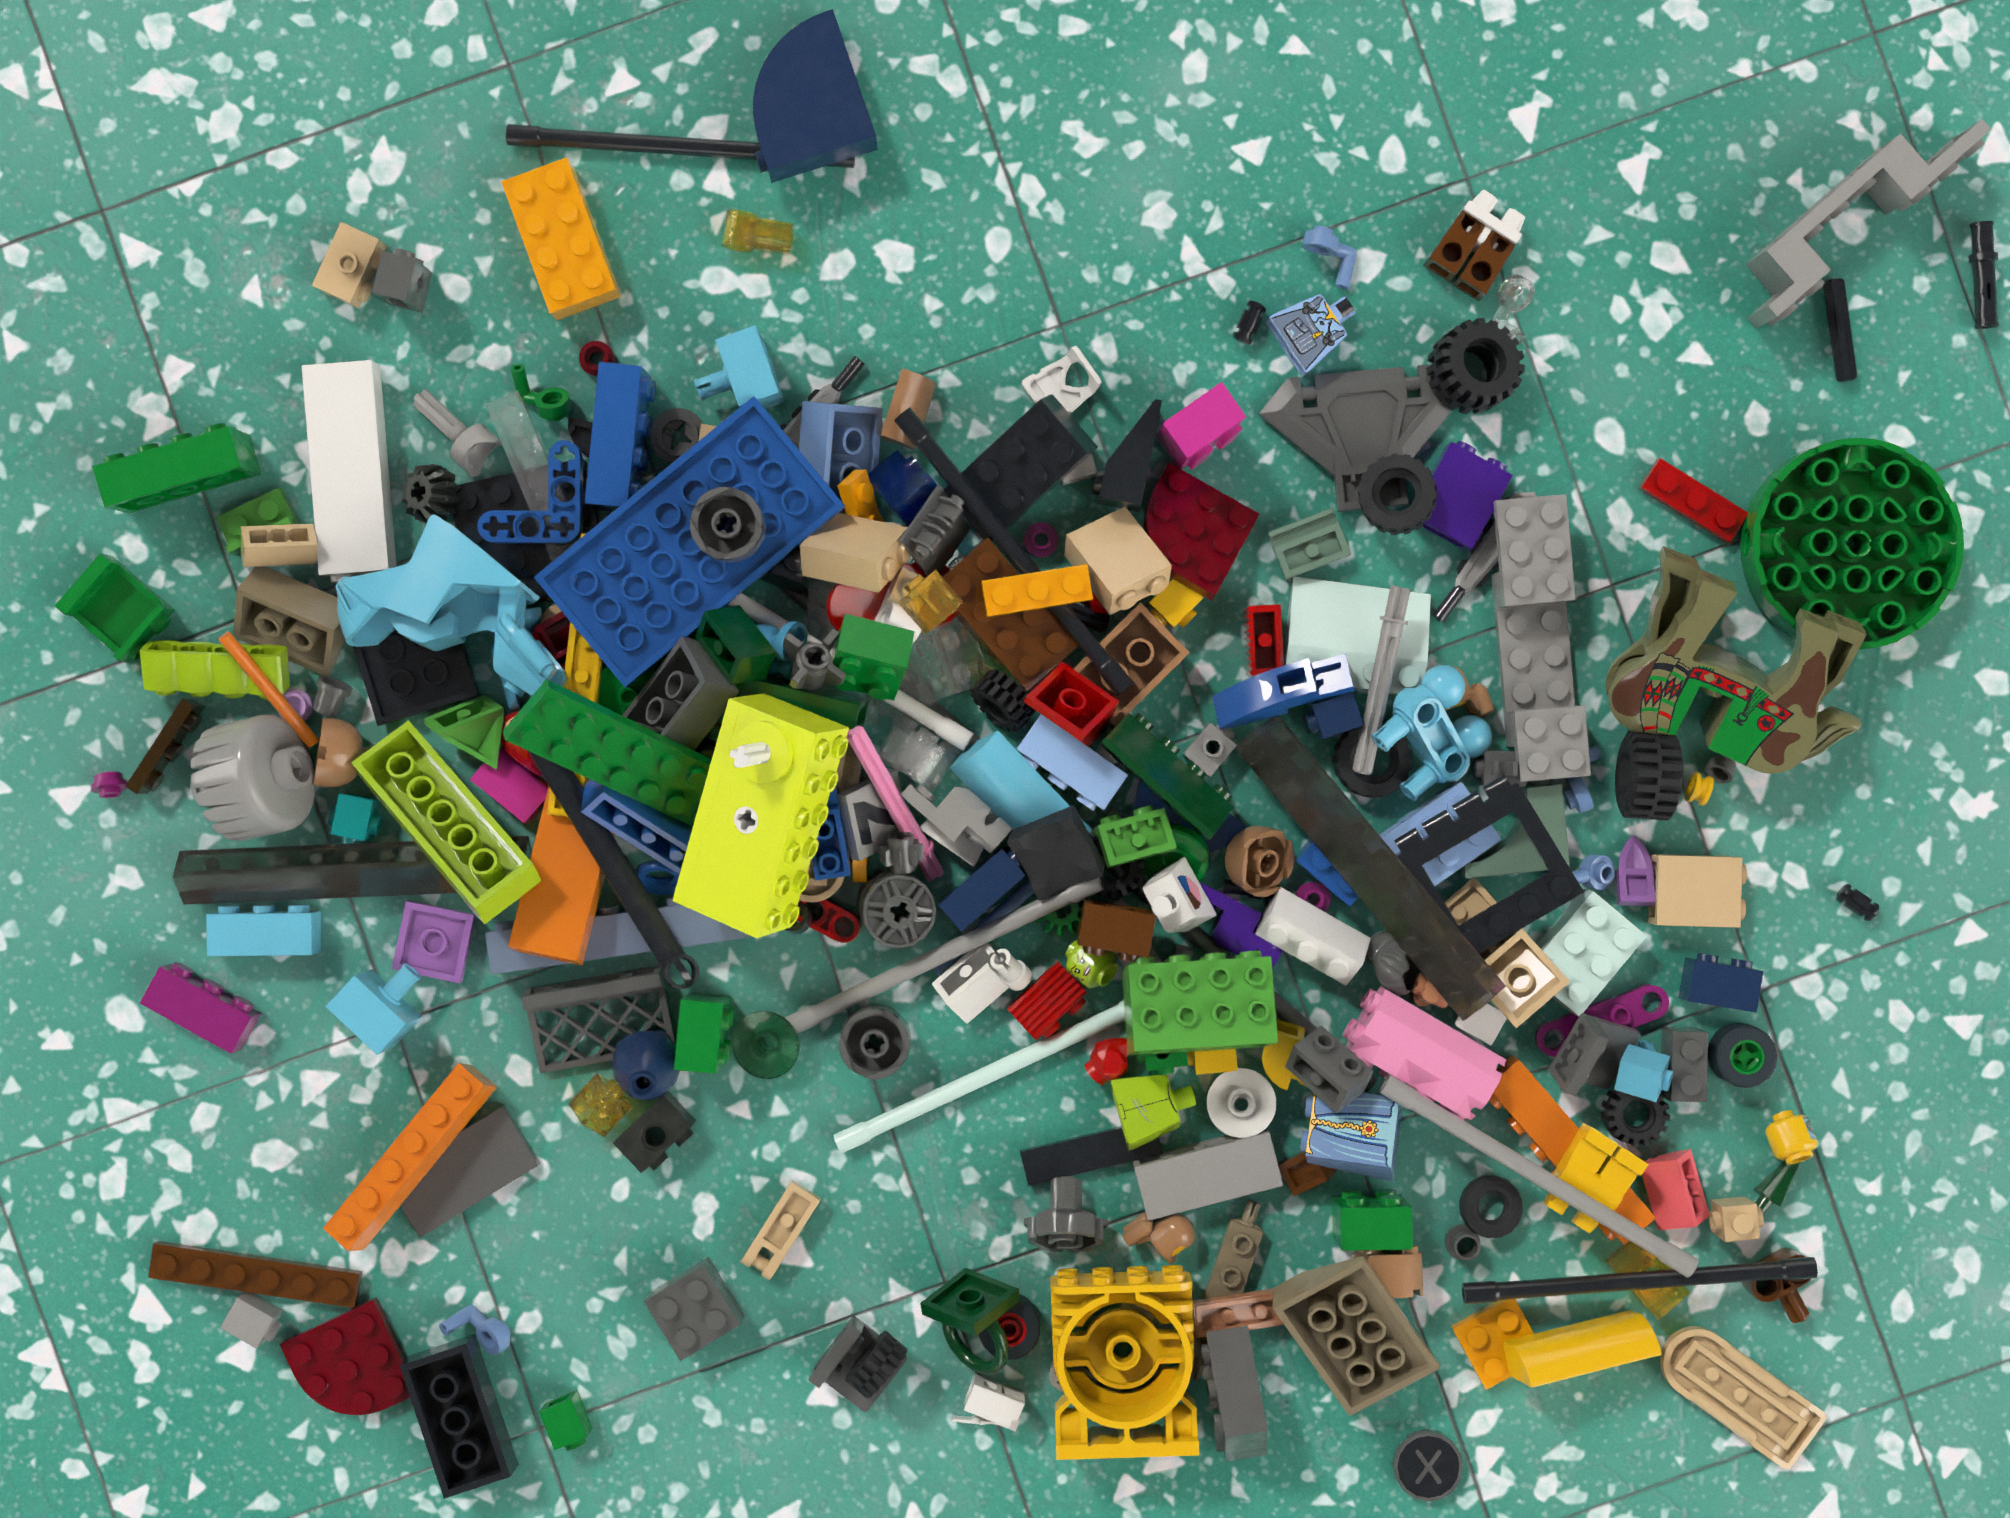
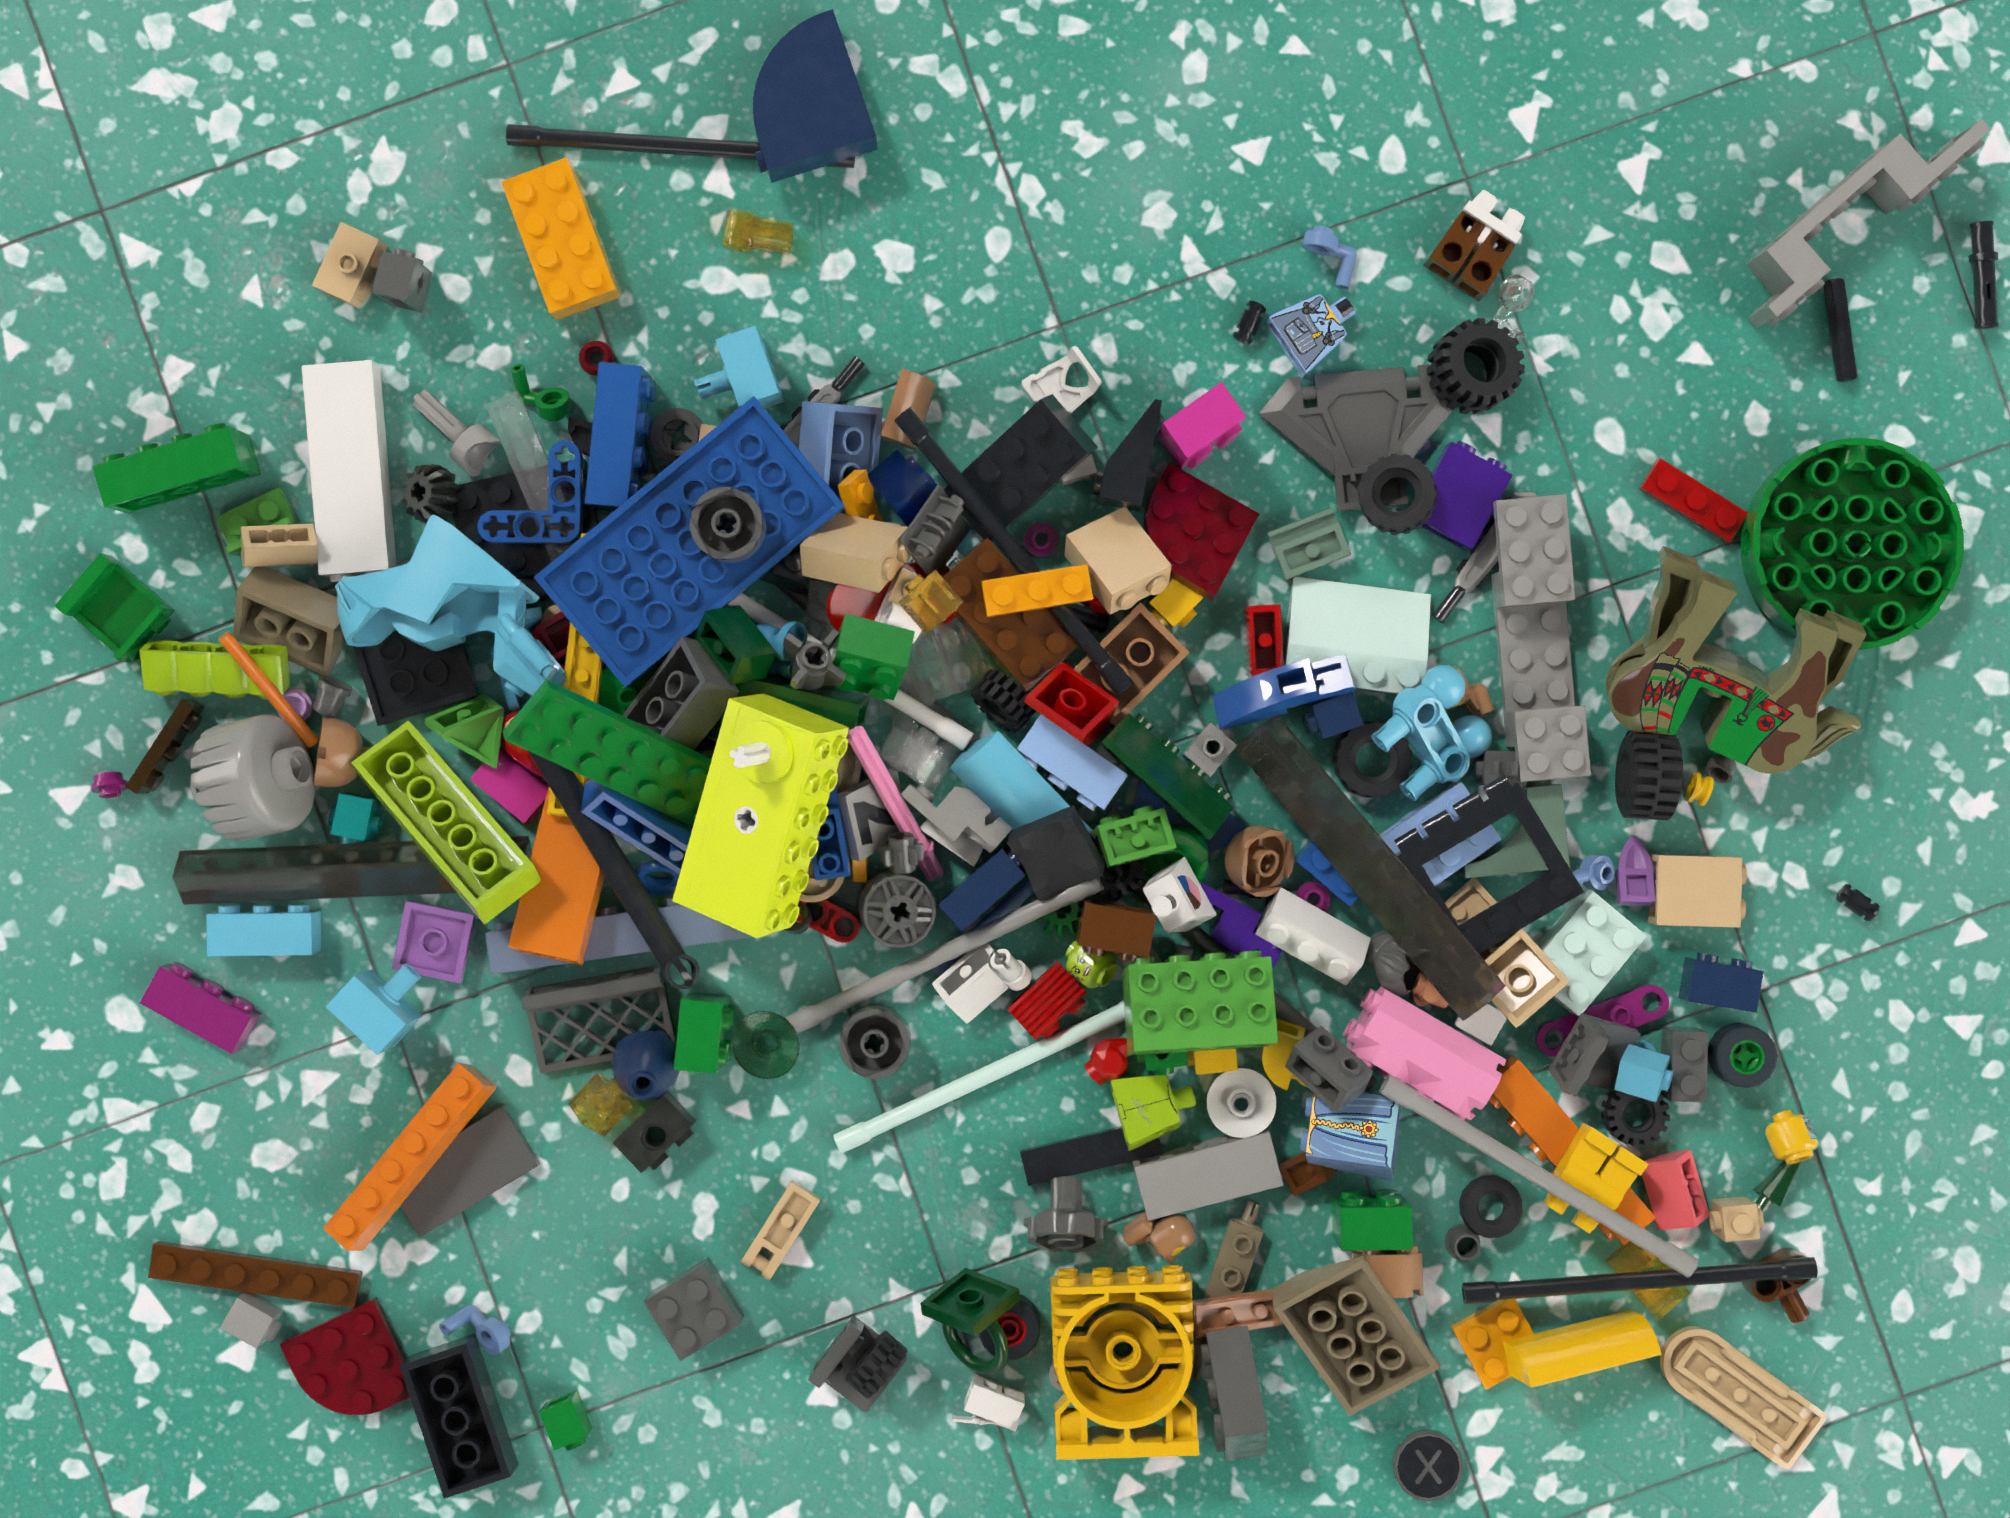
(1381, 677): light grey axle -> none
(1577, 793): medium blue plate -> none

